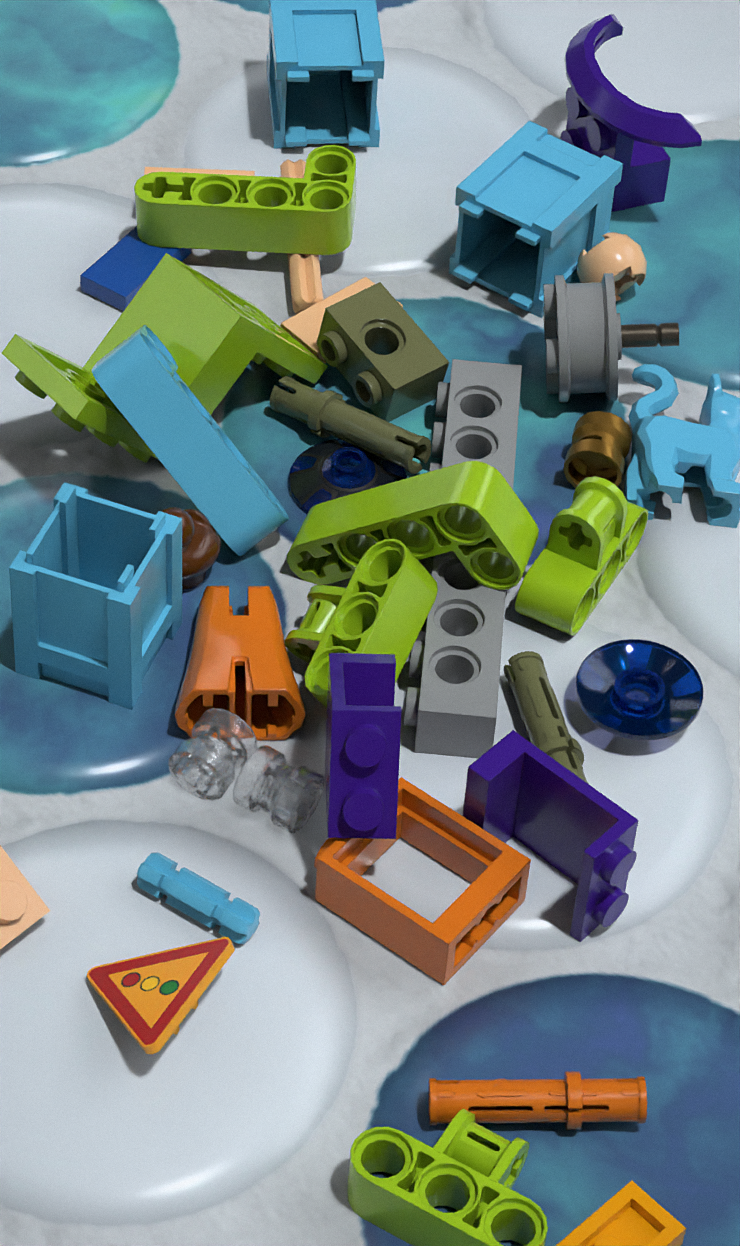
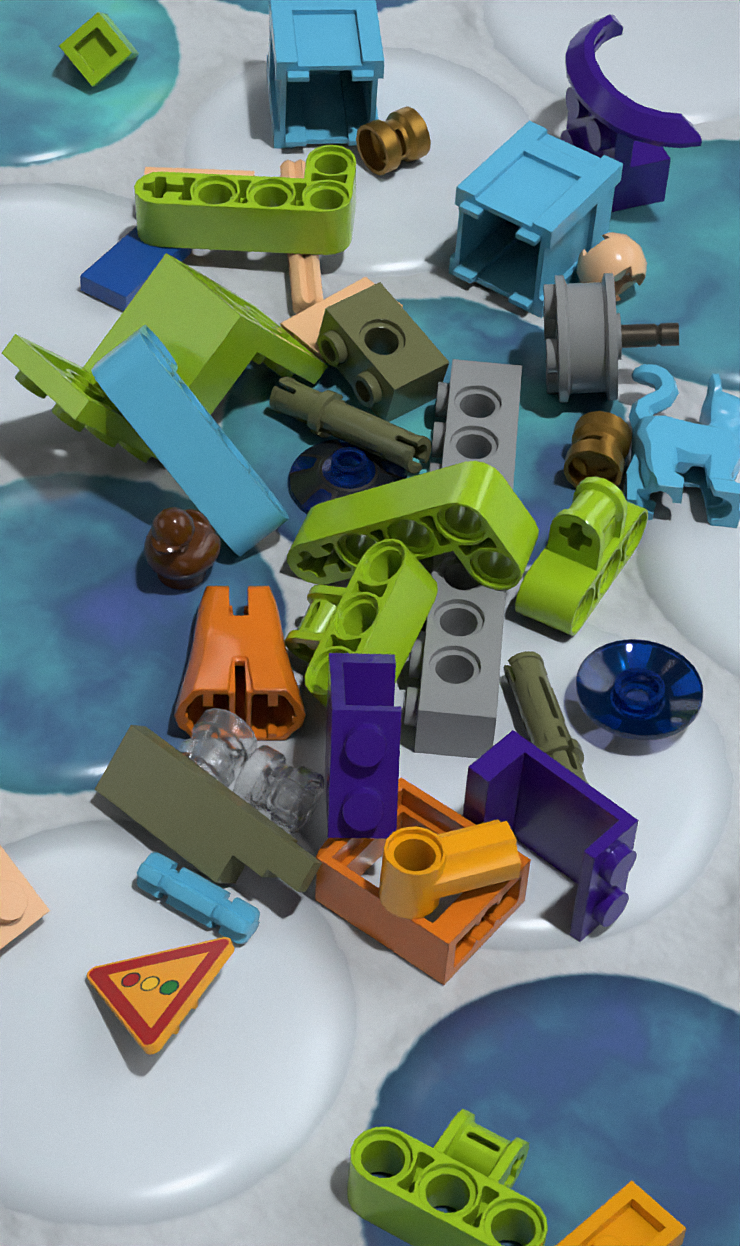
(97, 595): medium azure container -> none
(98, 48): none -> lime panel
(199, 814): none -> olive piece
(390, 141): none -> pearl gold wheel
(429, 866): none -> light orange piece
(540, 1100): orange pin -> none

